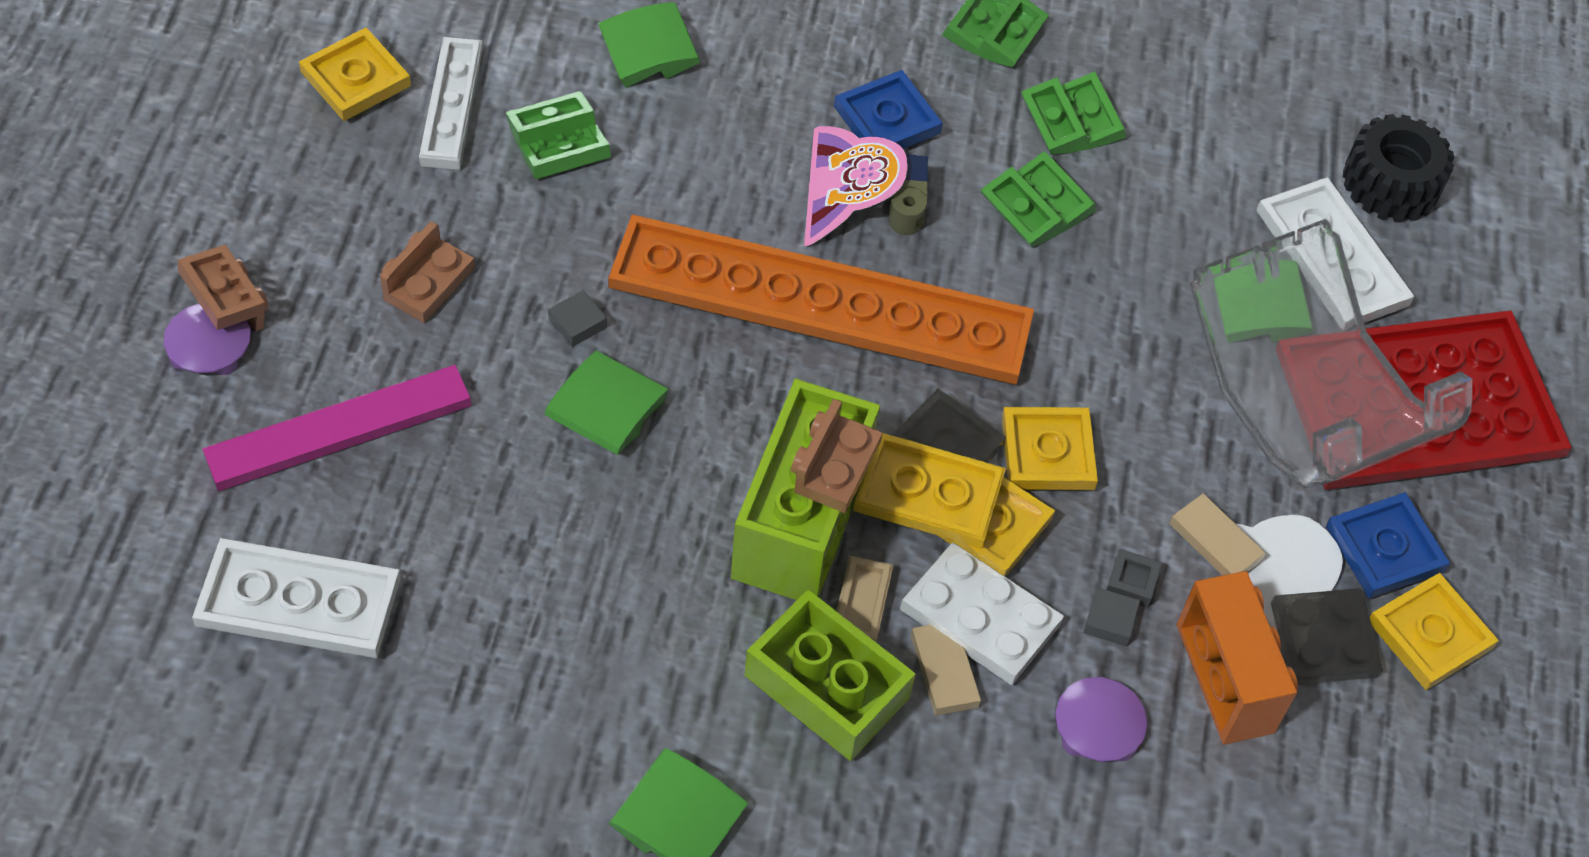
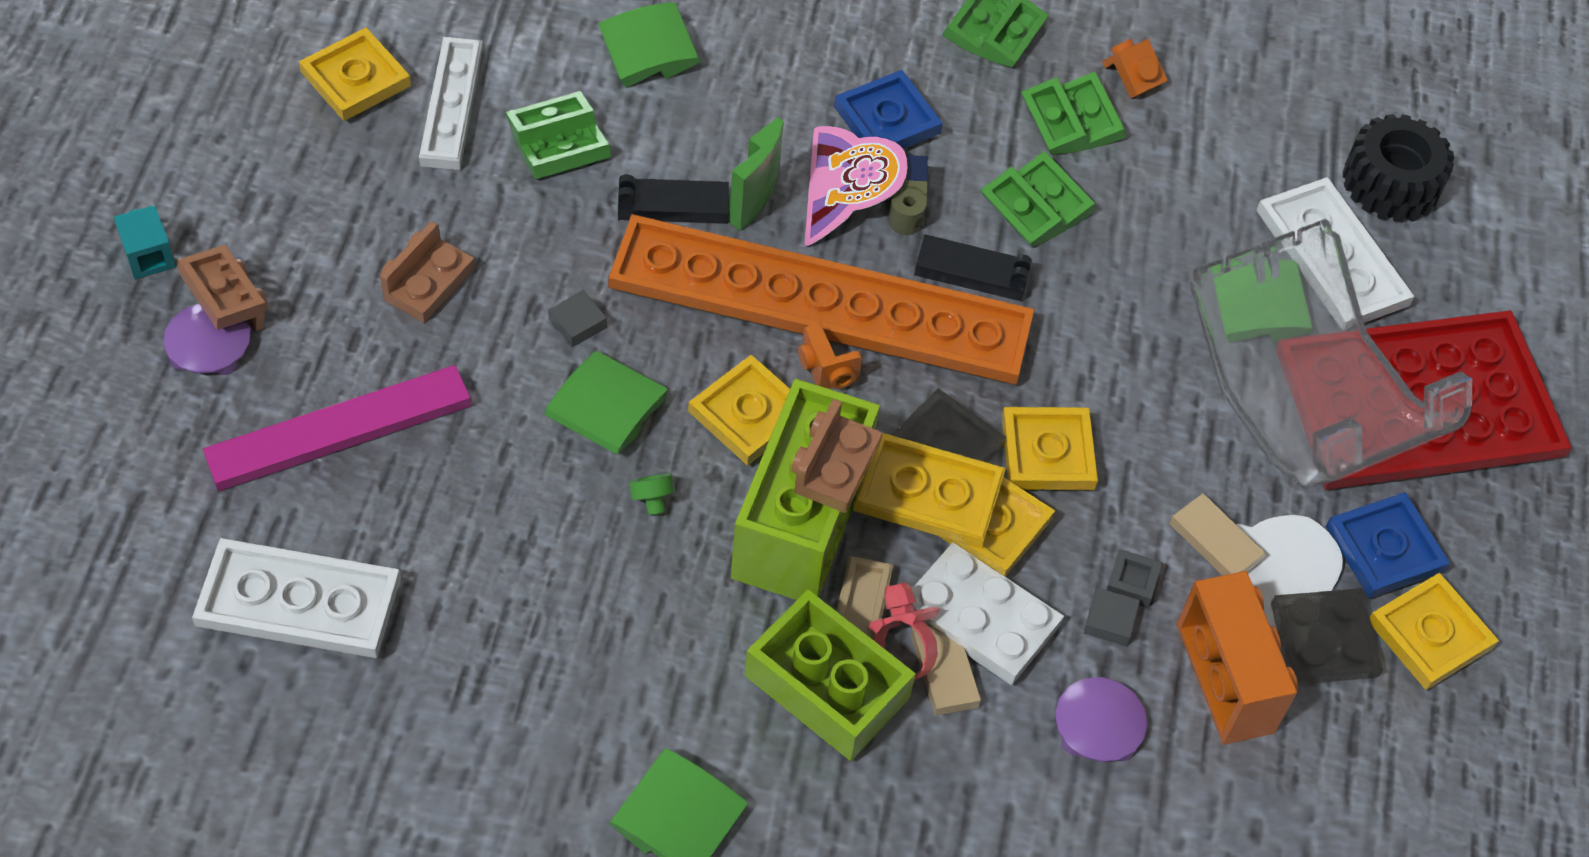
(144, 242): none -> teal brick
(652, 489): none -> bright green tile
(673, 200): none -> black hinge
(742, 408): none -> yellow plate
(757, 176): none -> bright green slope
(826, 368): none -> orange bracket
(900, 601): none -> coral piece
(973, 267): none -> black hinge
(1136, 66): none -> orange bracket

